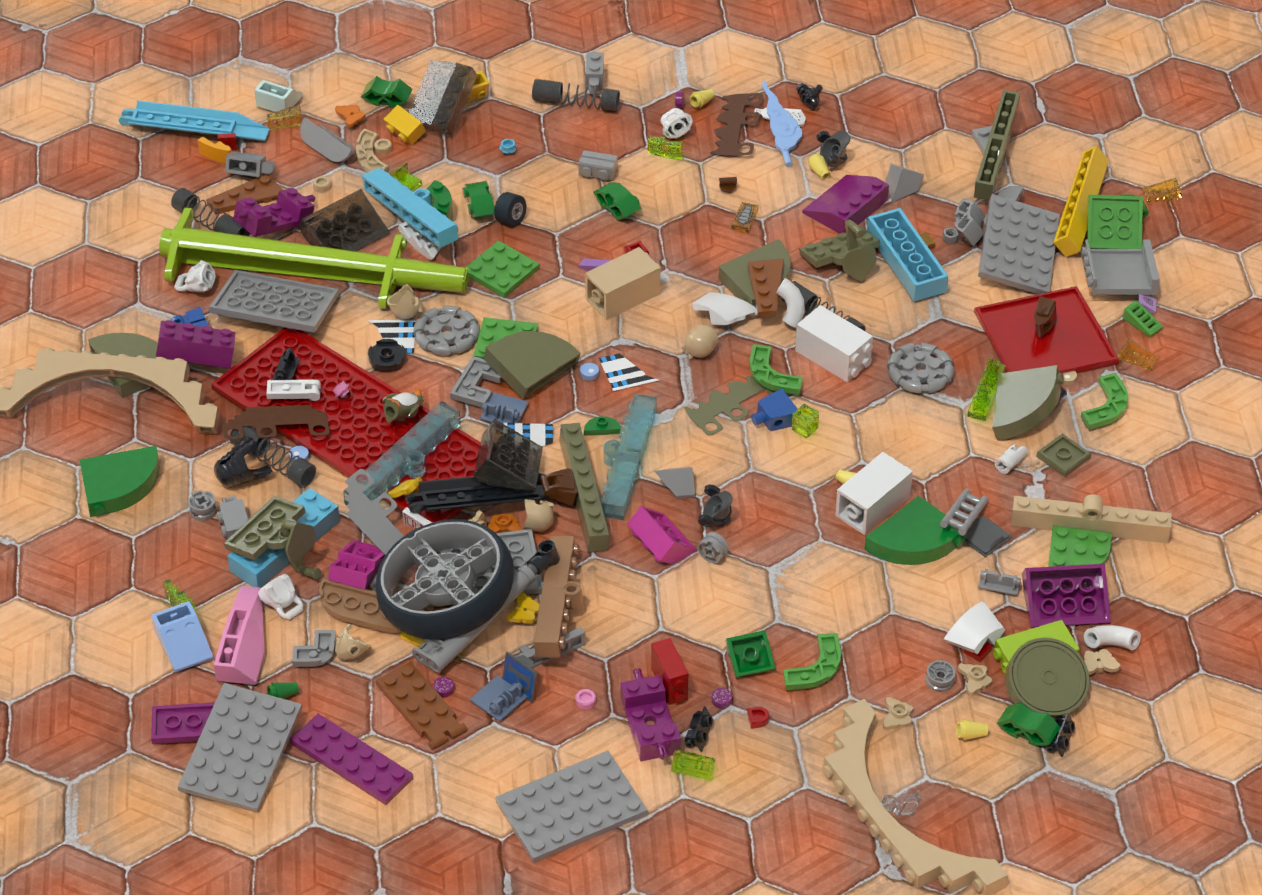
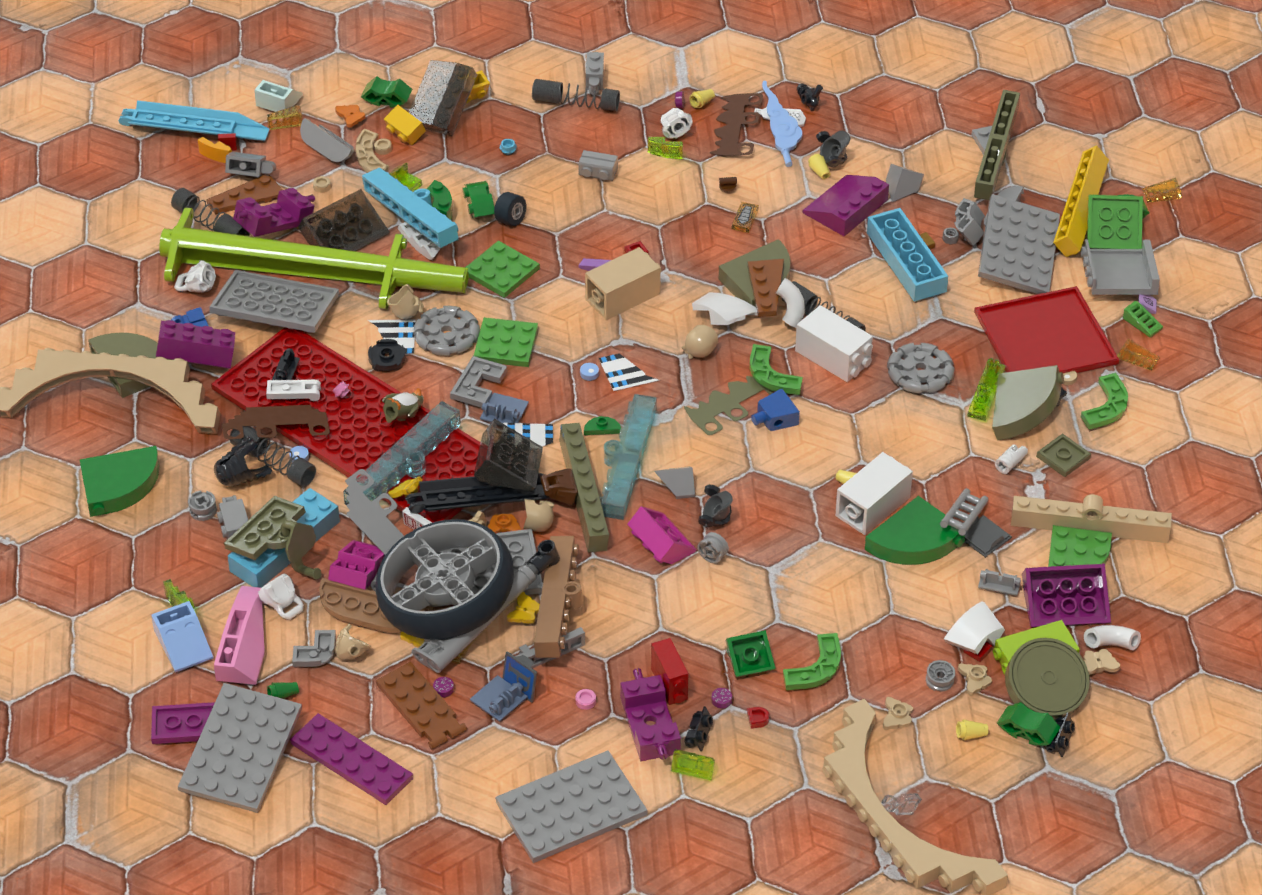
(530, 359): olive brick -> none
(617, 200): green brick -> none
(805, 420): clear neon green brick -> none
(851, 249): olive plate -> none
(1045, 316): reddish brown piece -> none

